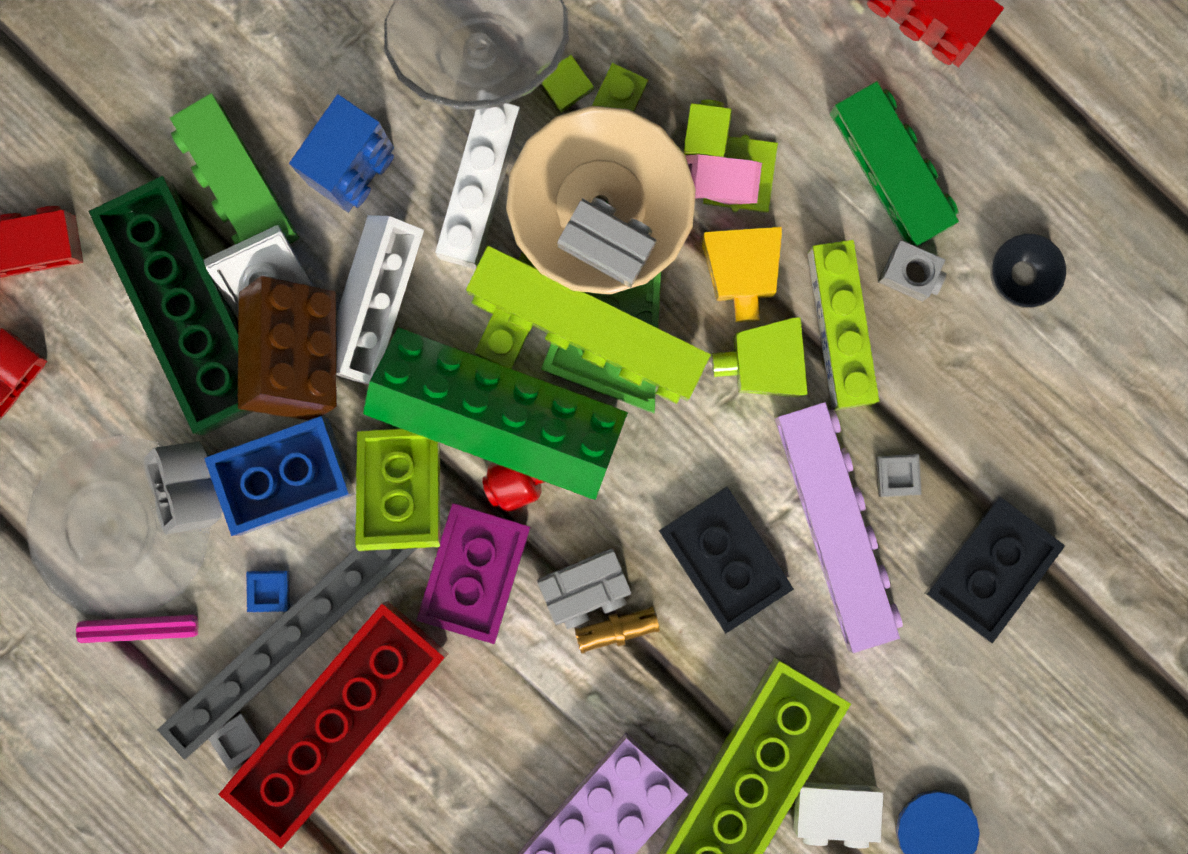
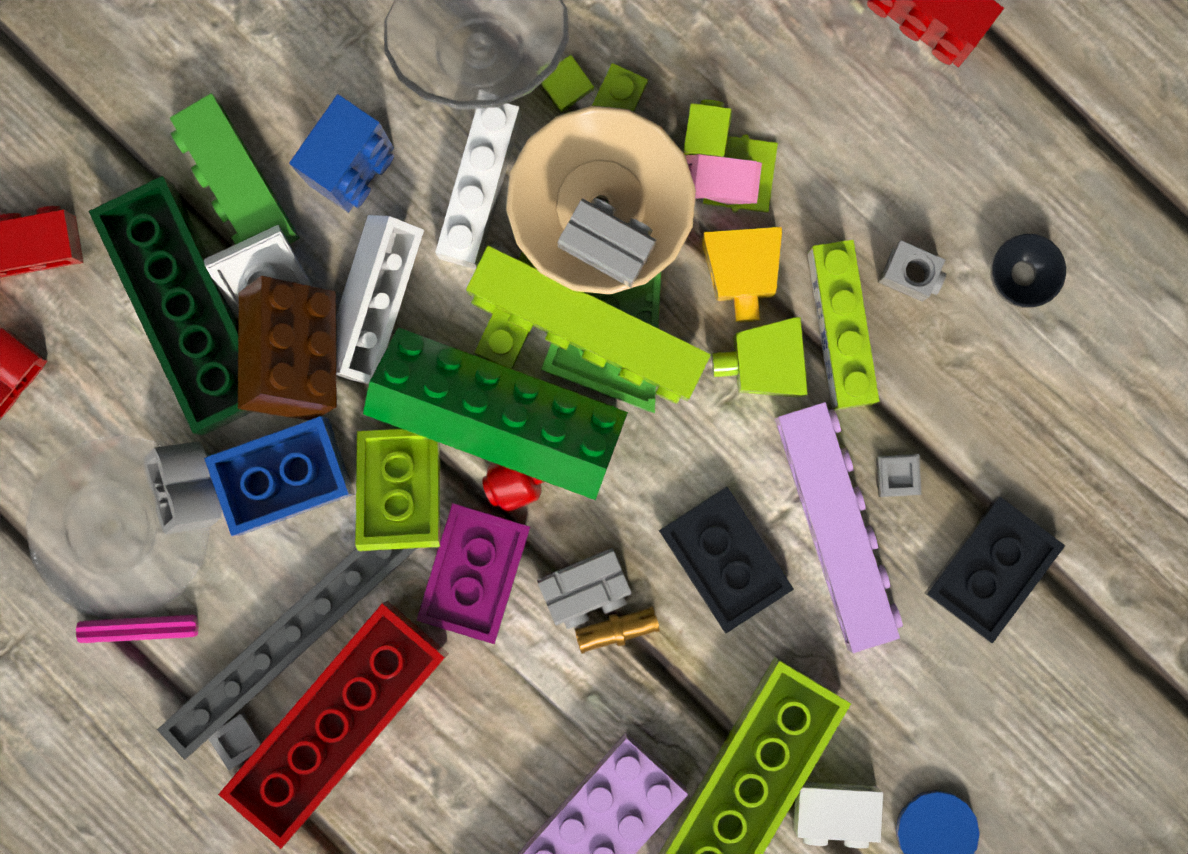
(268, 591): blue tile -> none
(894, 165): green brick -> none

